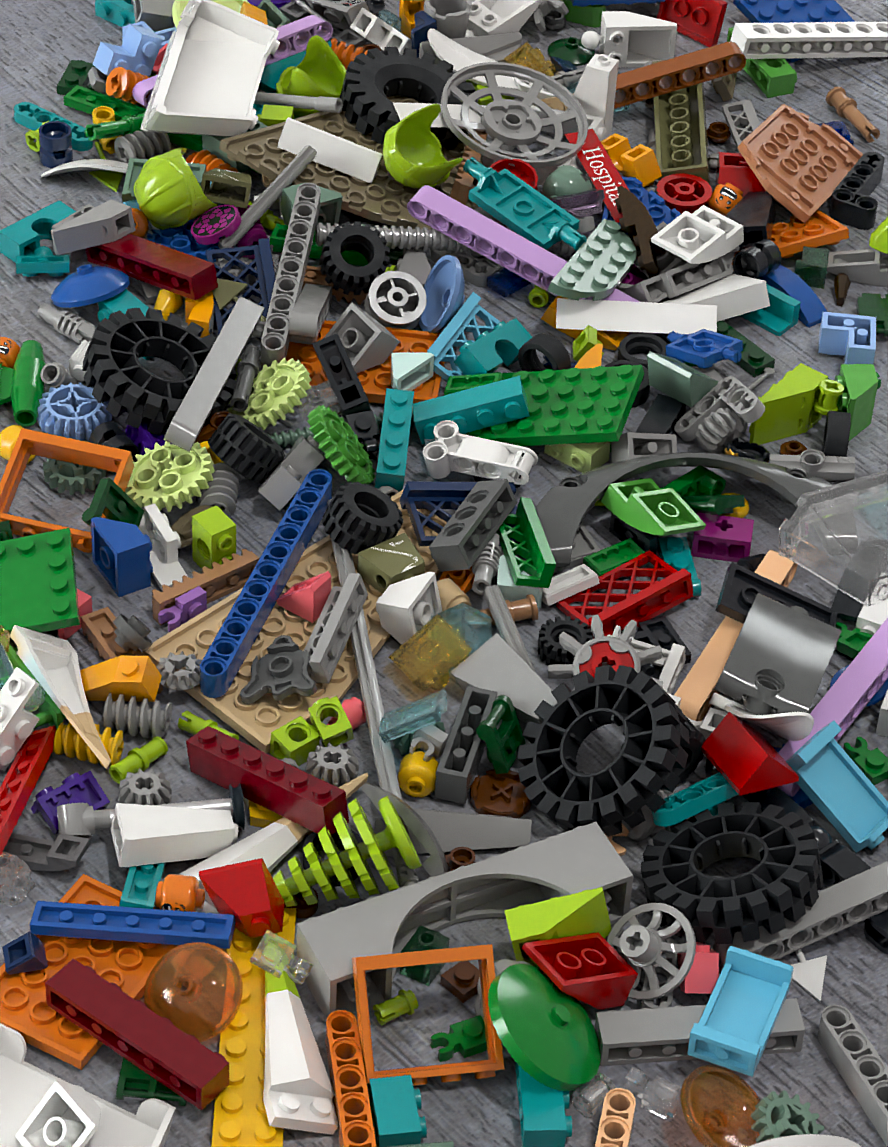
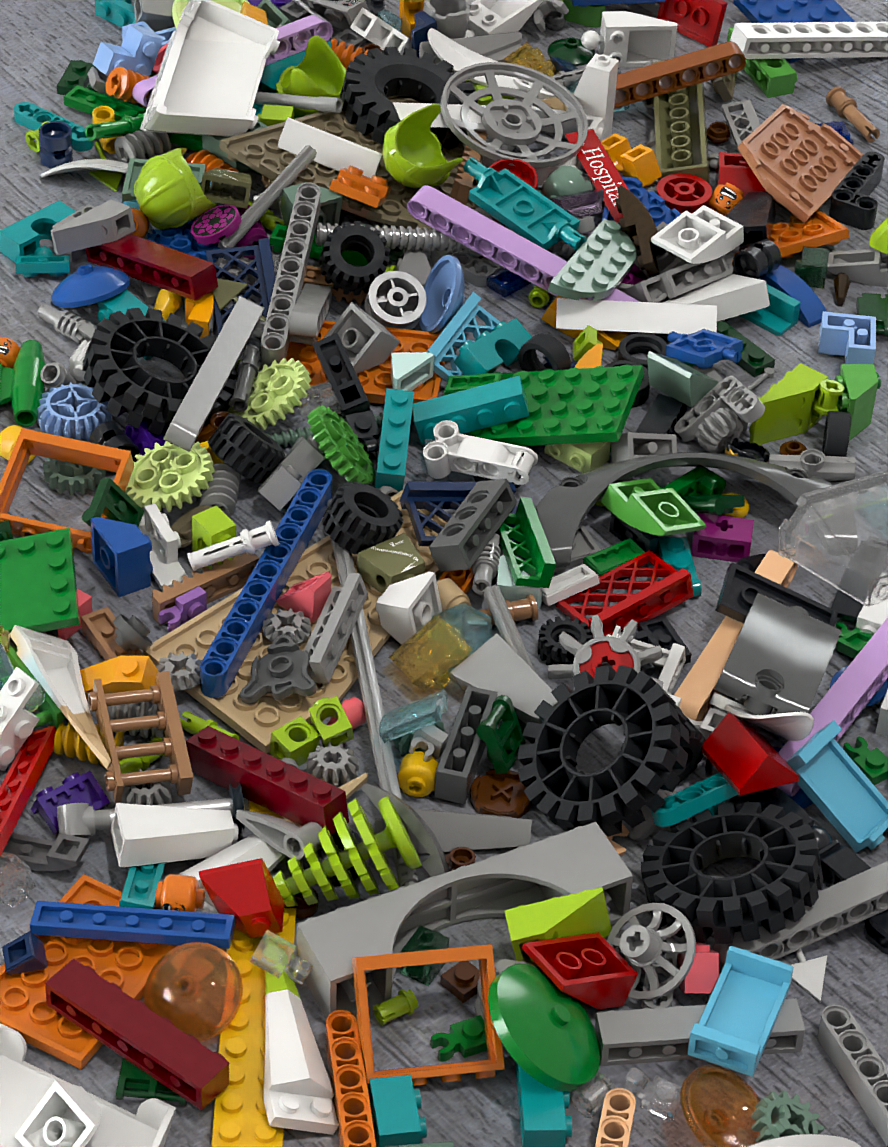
(165, 719): none -> medium nougat fence
(247, 542): none -> white pin
(280, 833): none -> light grey piece
(298, 632): none -> light grey gear
(361, 188): none -> orange slope

